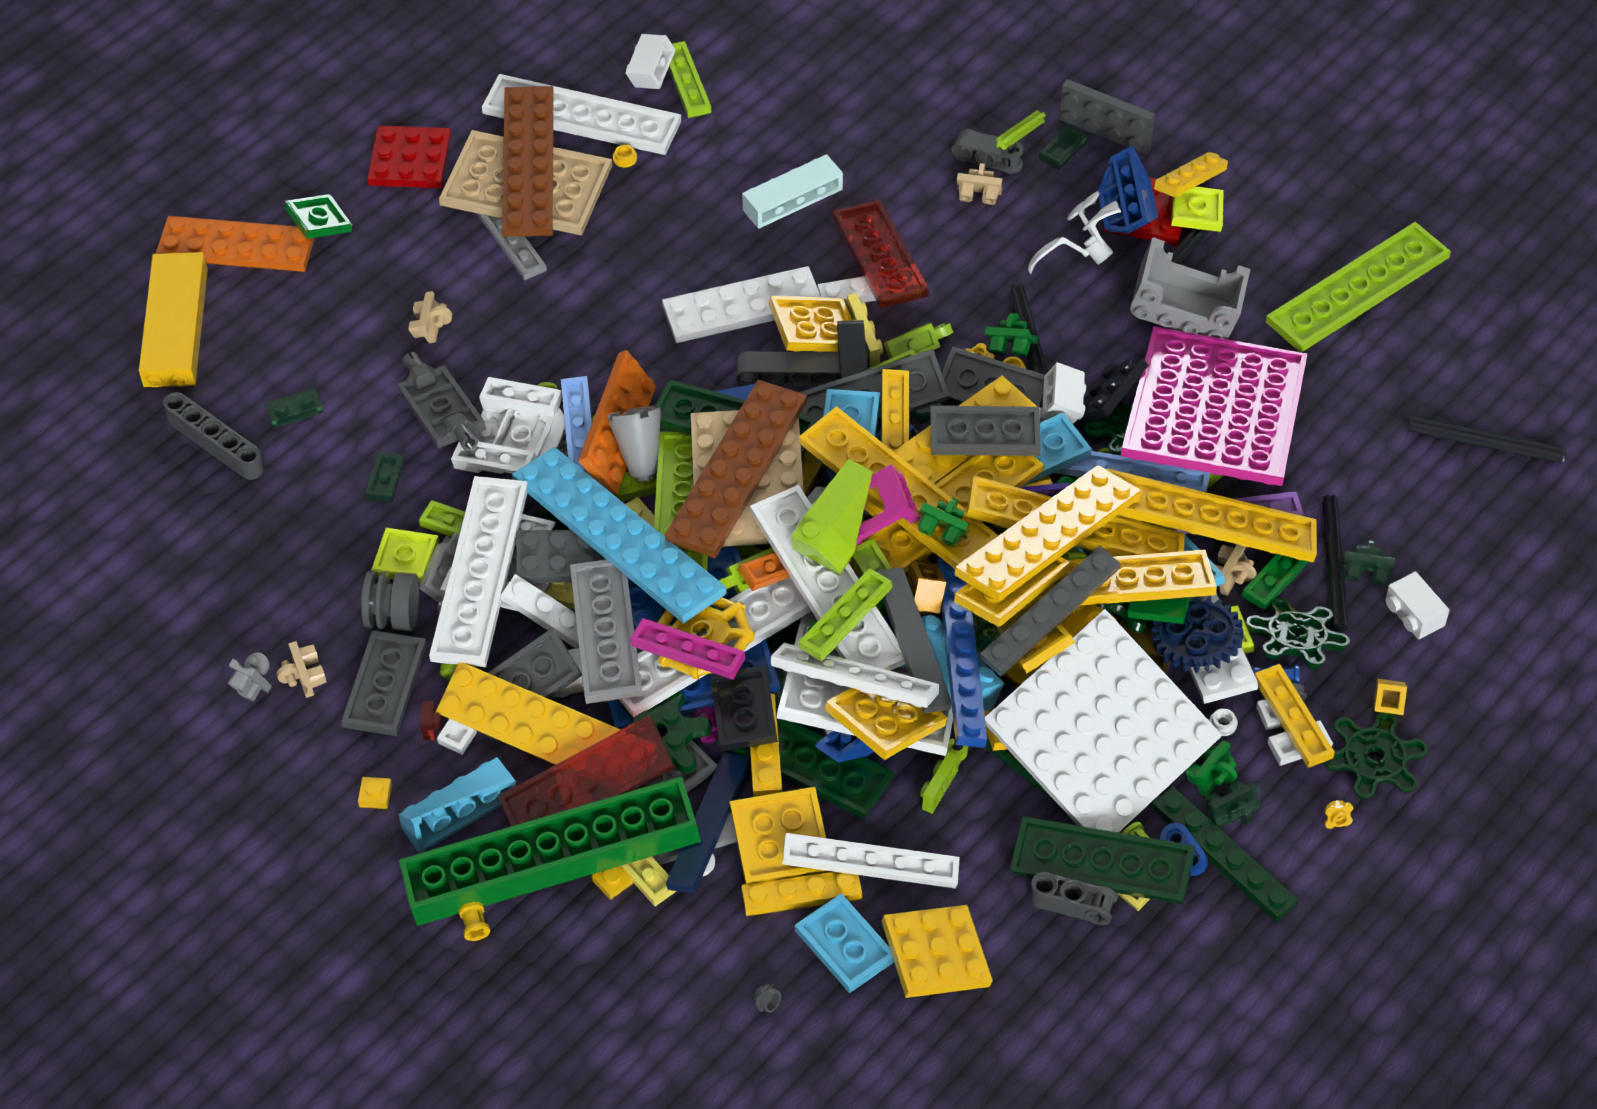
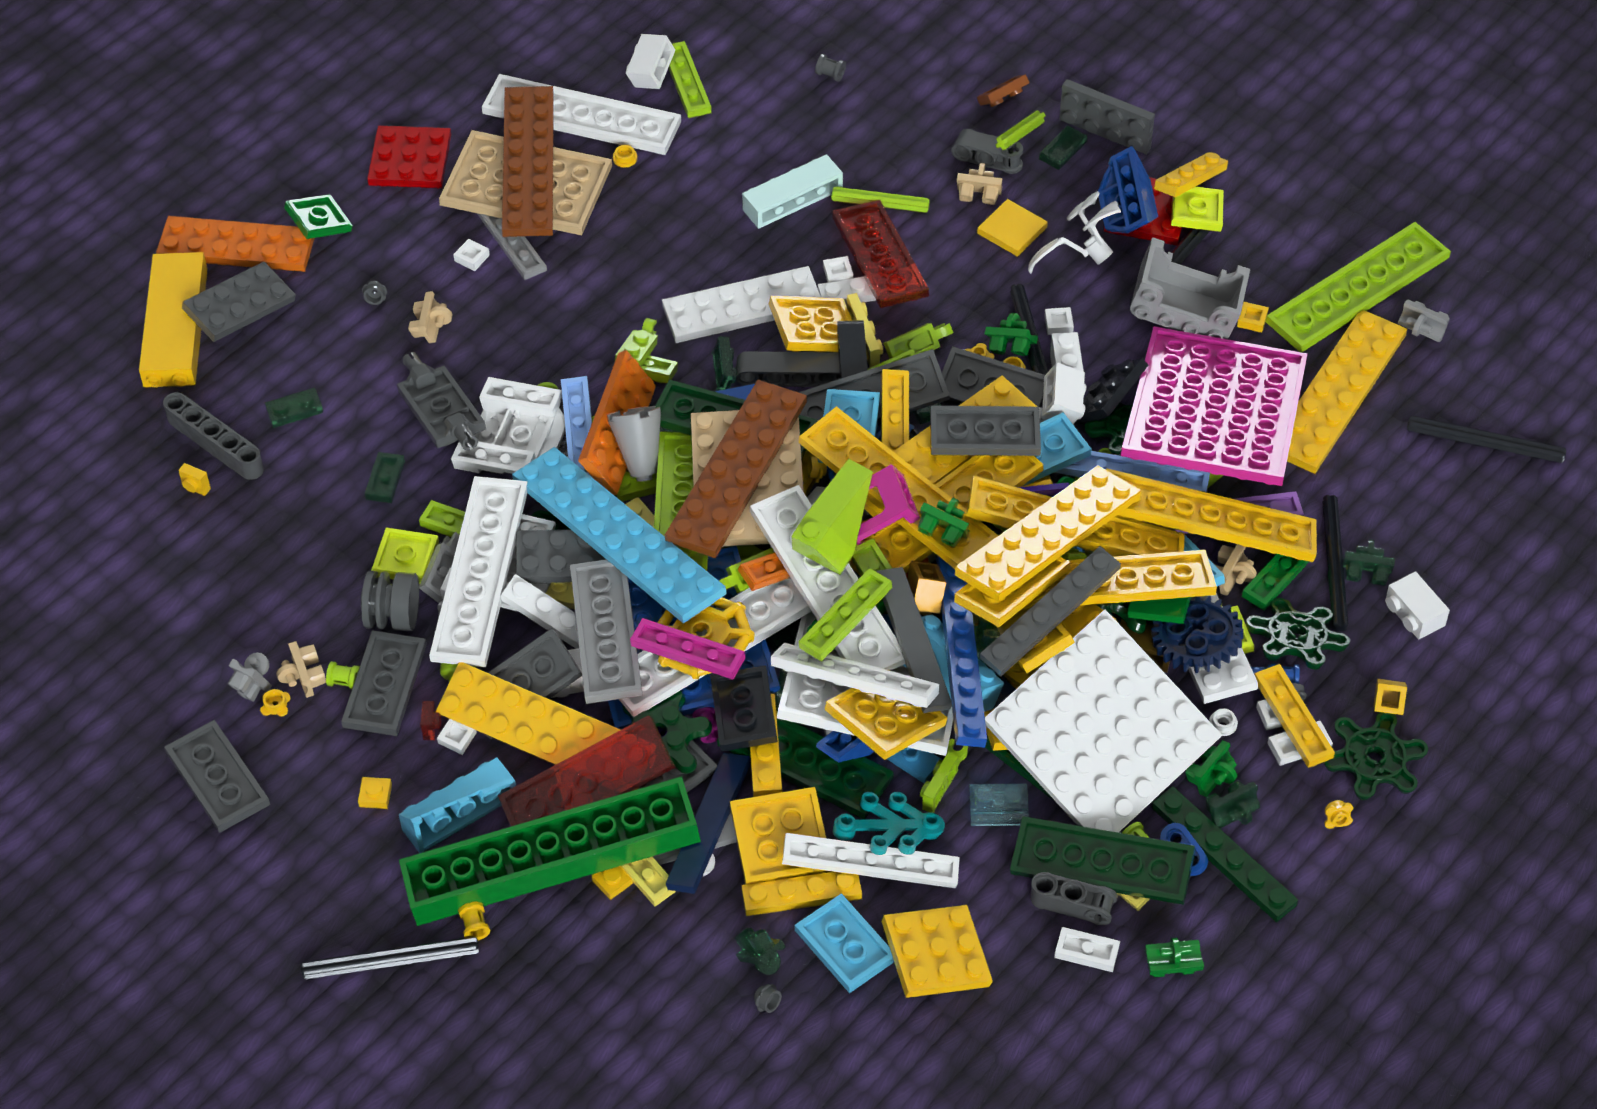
(194, 479): none -> yellow plate
(217, 776): none -> dark grey plate
(238, 301): none -> dark grey plate
(275, 696): none -> yellow plate
(341, 675): none -> lime bush
(374, 297): none -> dark grey plate
(389, 957): none -> axle
(471, 255): none -> white plate
(641, 342): none -> lime plate
(660, 369): none -> lime plate
(723, 365): none -> clear green plate
(759, 950): none -> clear green hips
(816, 469): none -> yellow plate
(830, 67): none -> dark grey bush
(837, 269): none -> white plate
(888, 200): none -> lime axle
(916, 763): none -> dark azure plate
(925, 825): none -> teal plant
(995, 95): none -> dark orange plate
(998, 804): none -> clear light blue plate
(1012, 227): none -> yellow tile
(1058, 320): none -> white plate
(1066, 350): none -> white brick
(1087, 949): none -> white plate
(1174, 957): none -> green hips
(1253, 317): none -> yellow plate
(1341, 387): none -> yellow plate
(1423, 320): none -> light grey hips

